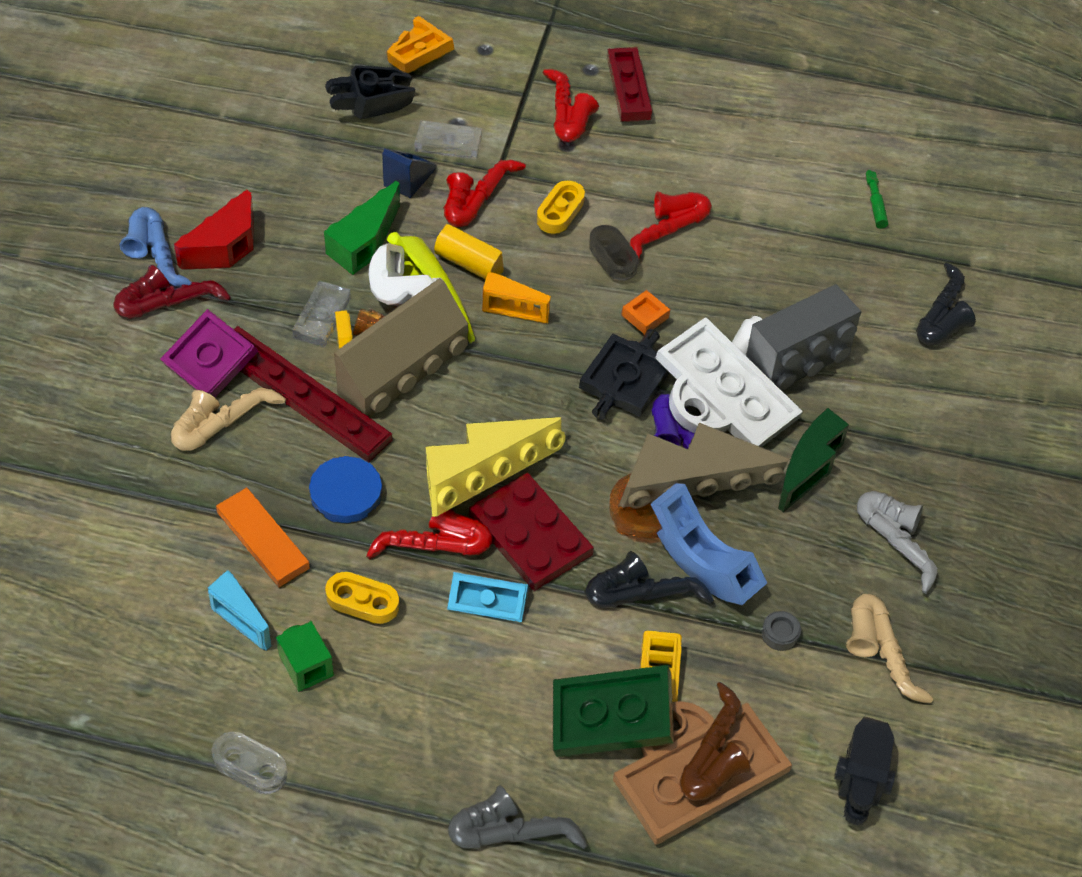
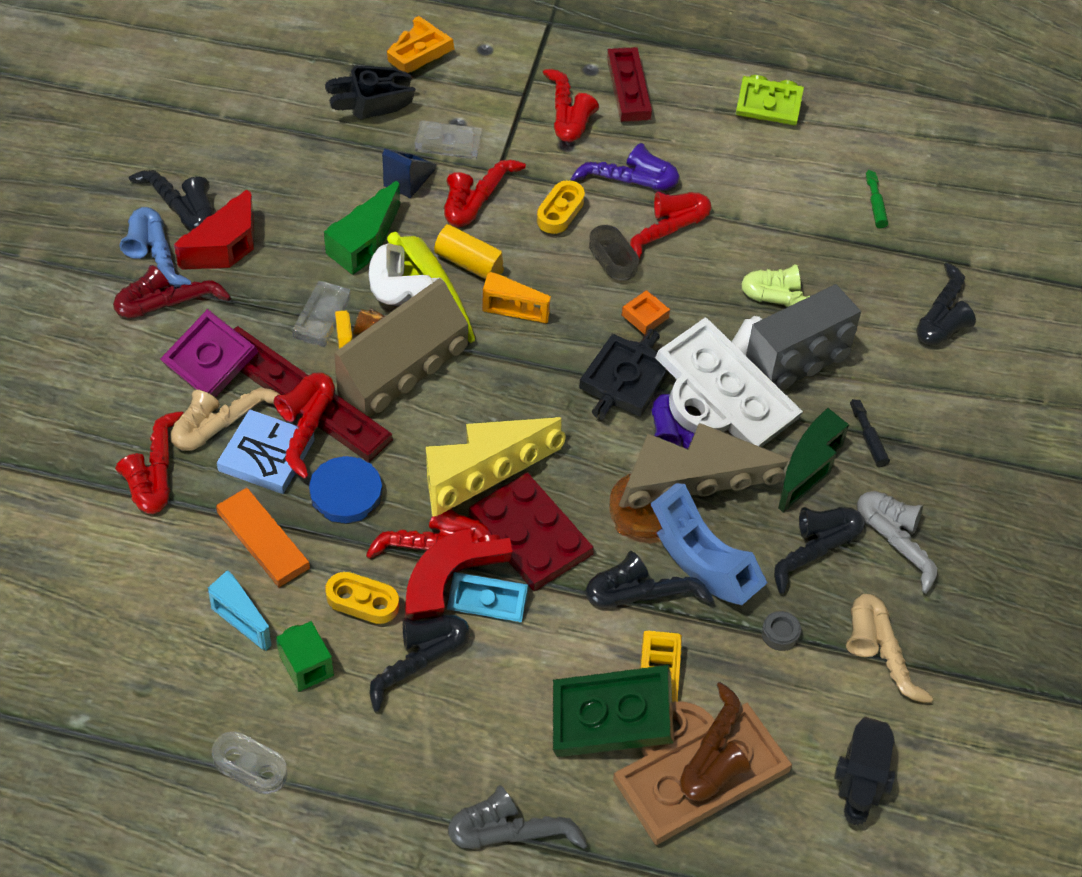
(150, 484): none -> red piece
(192, 207): none -> black piece
(259, 452): none -> light blue tile
(310, 399): none -> red piece
(435, 640): none -> black piece
(439, 562): none -> red arch
(648, 170): none -> dark purple piece
(769, 99): none -> lime bracket
(774, 286): none -> yellowish green piece
(831, 527): none -> black piece
(870, 434): none -> black piece

